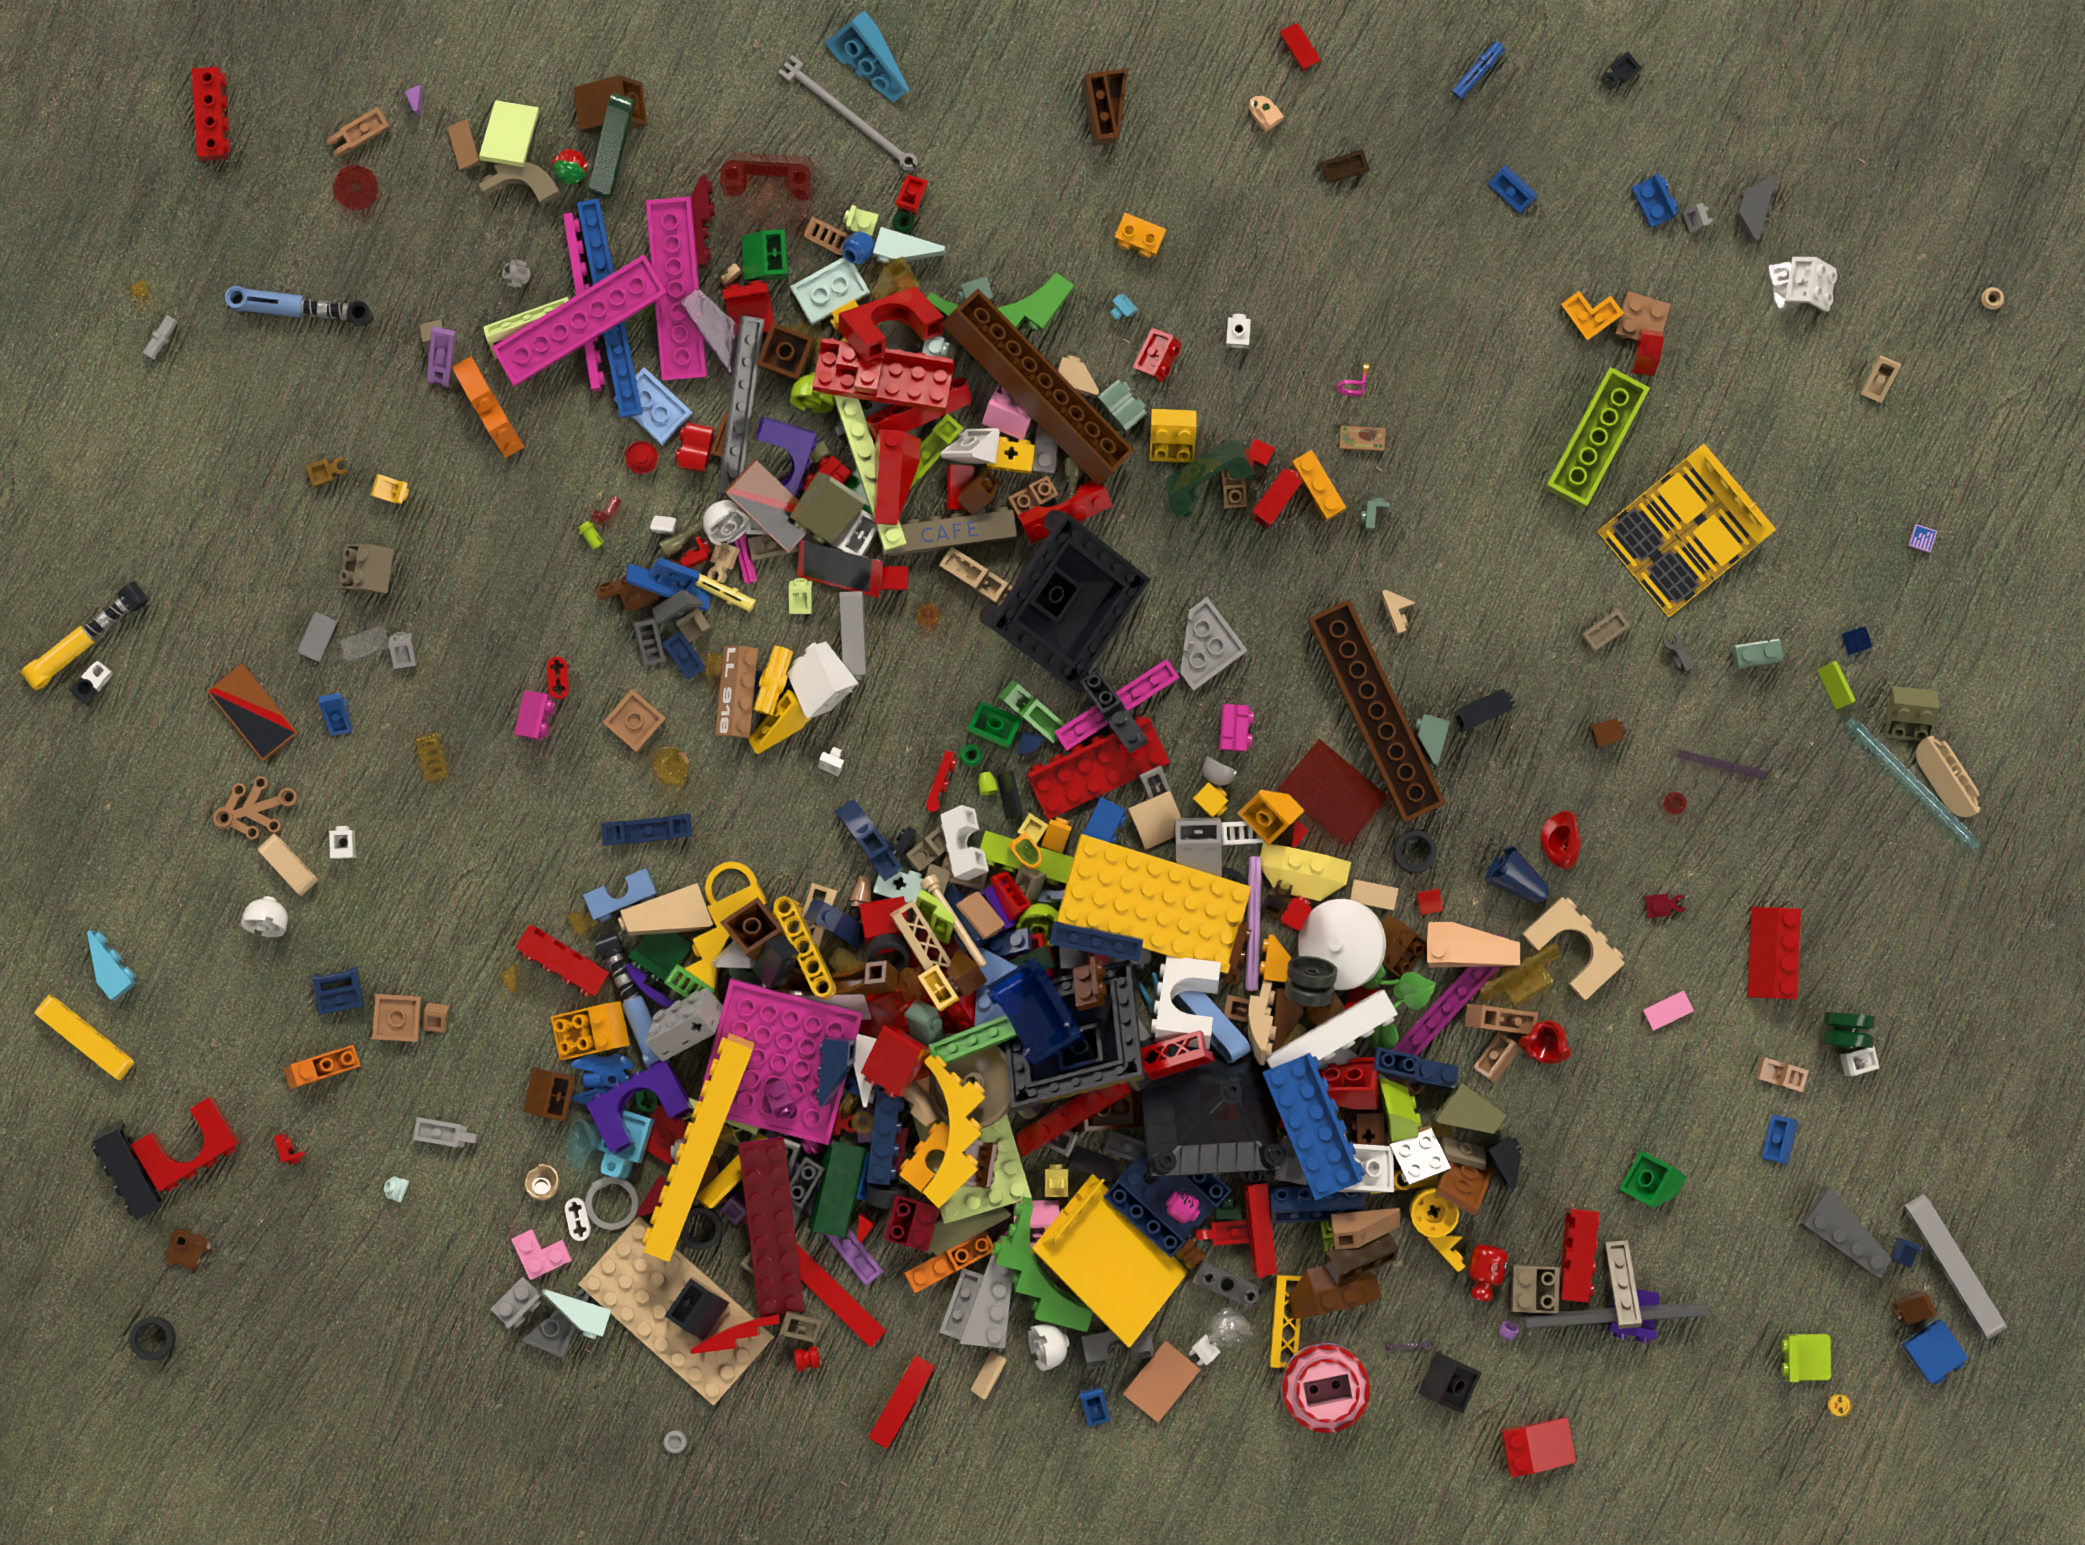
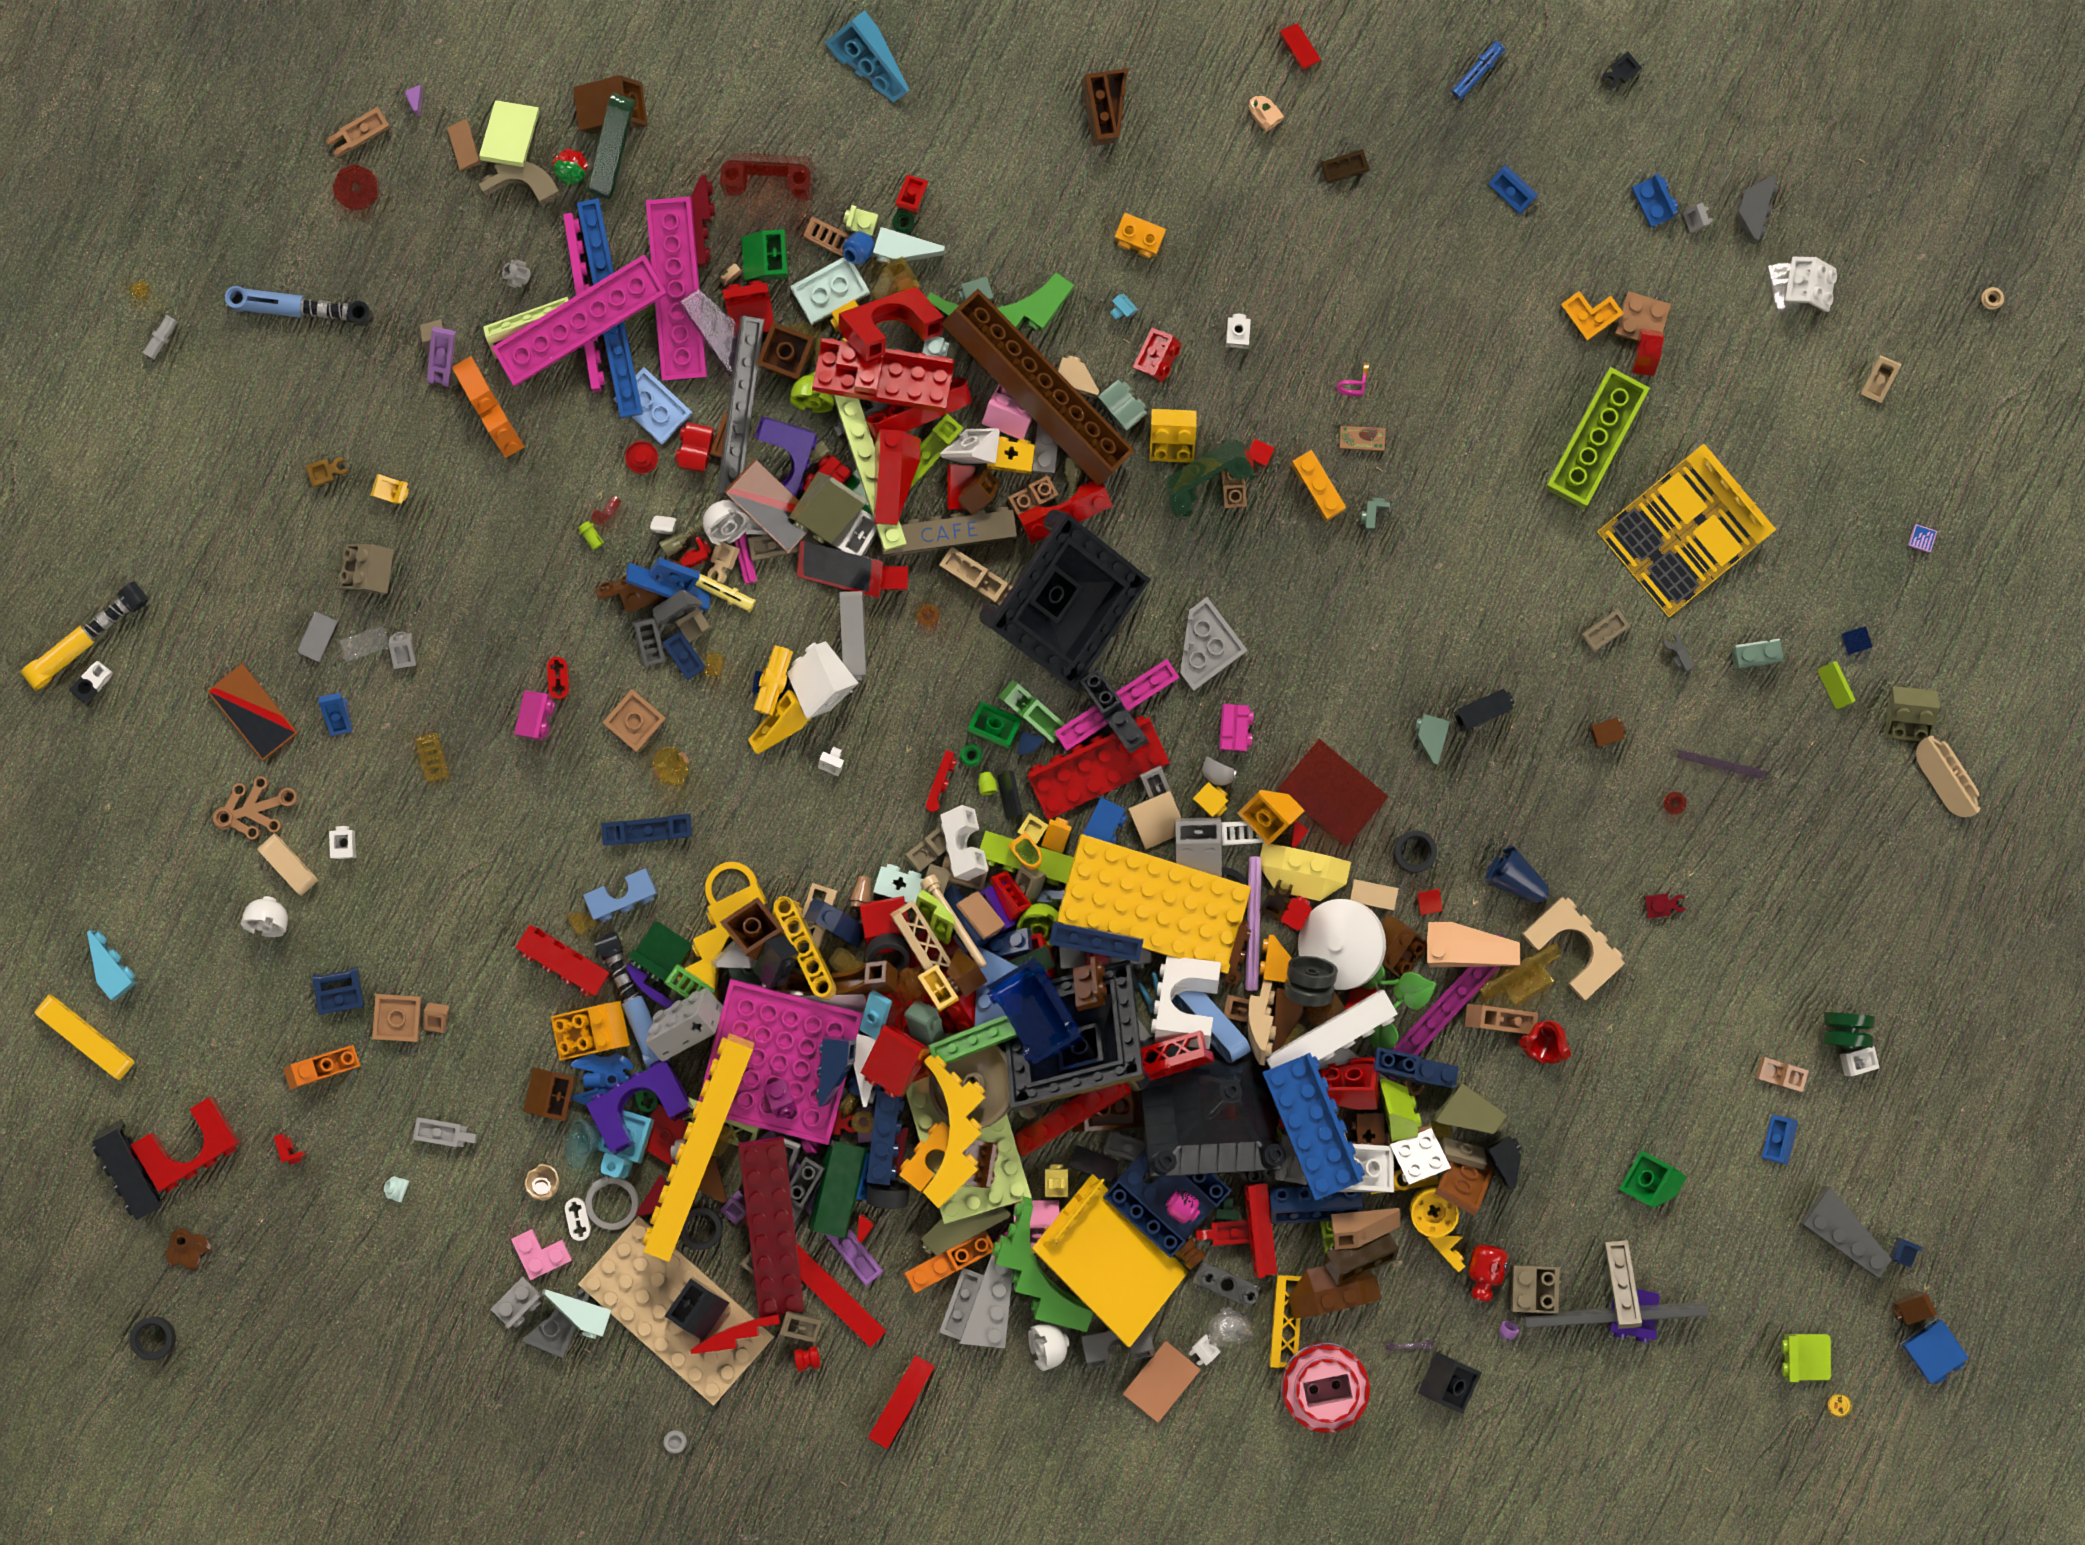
(210, 113): red brick -> none
(510, 977): clear yellow slope -> none
(673, 912): tan slope -> none
(723, 1182): yellow slope -> none
(736, 691): medium nougat brick -> none
(800, 596): yellowish green bracket -> none
(844, 111): light grey hinge -> none
(869, 839): dark blue slope -> none
(875, 1014): none -> medium azure plate
(905, 838): black bracket -> none
(912, 1223): dark red slope -> none
(923, 1106): tan slope -> none
(988, 1374): tan slope -> none
(1063, 1143): light grey slope -> none
(1095, 1406): blue slope -> none
(1276, 498): red brick -> none
(1376, 711): reddish brown brick -> none
(1393, 604): tan slope -> none
(1496, 1057): medium nougat slope -> none
(1538, 1446): slope -> none
(1561, 839): red hat -> none
(1578, 1254): red wedge -> none
(1668, 1010): bright pink tile -> none
(1774, 953): red slope -> none
(1913, 784): clear light blue piece -> none
(1955, 1267): light grey beam -> none

